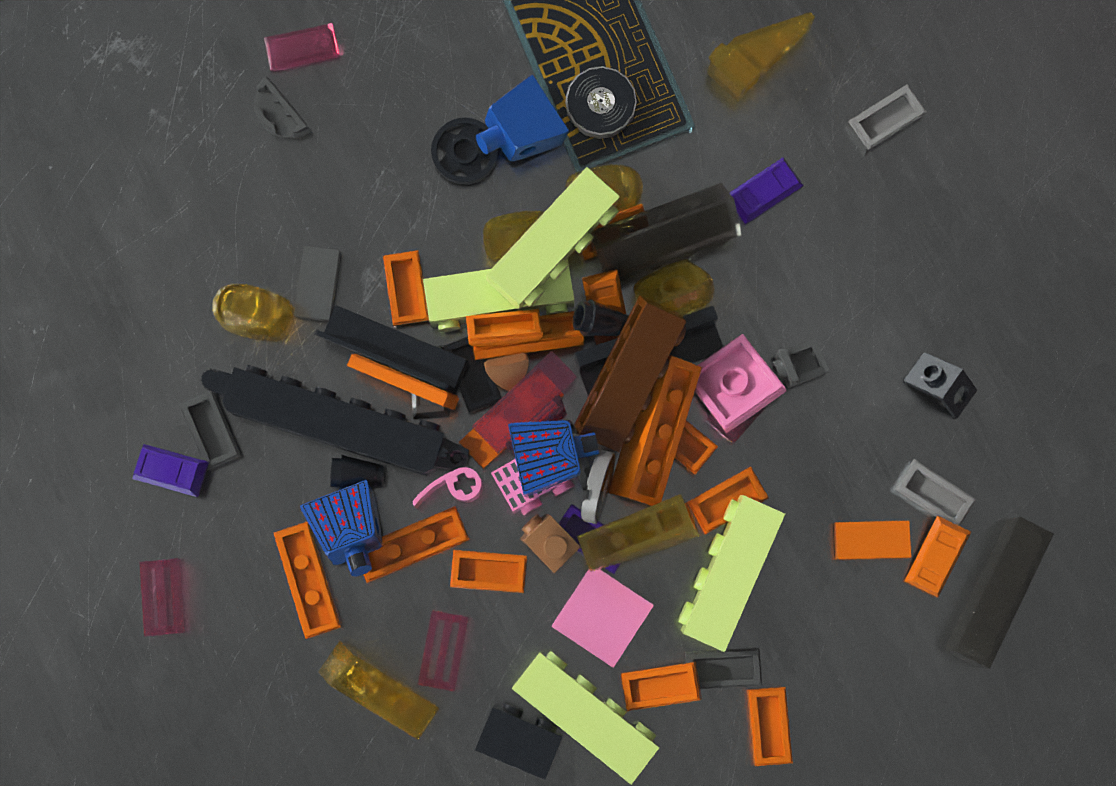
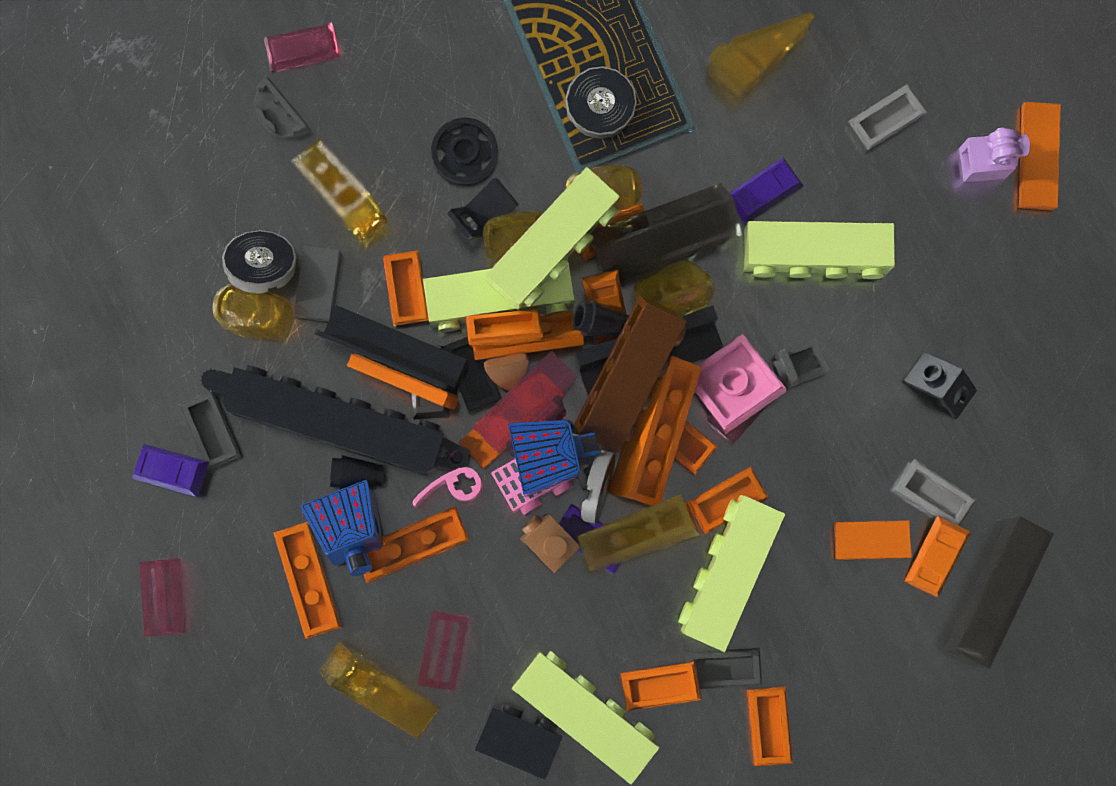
(259, 261): none -> tile
(340, 190): none -> clear yellow slope
(488, 203): none -> black bracket
(488, 571): orange tile -> none
(522, 123): blue torso -> none
(602, 616): bright pink tile -> none
(819, 248): none -> yellowish green brick
(992, 155): none -> lavender brick
(1041, 167): none -> orange tile

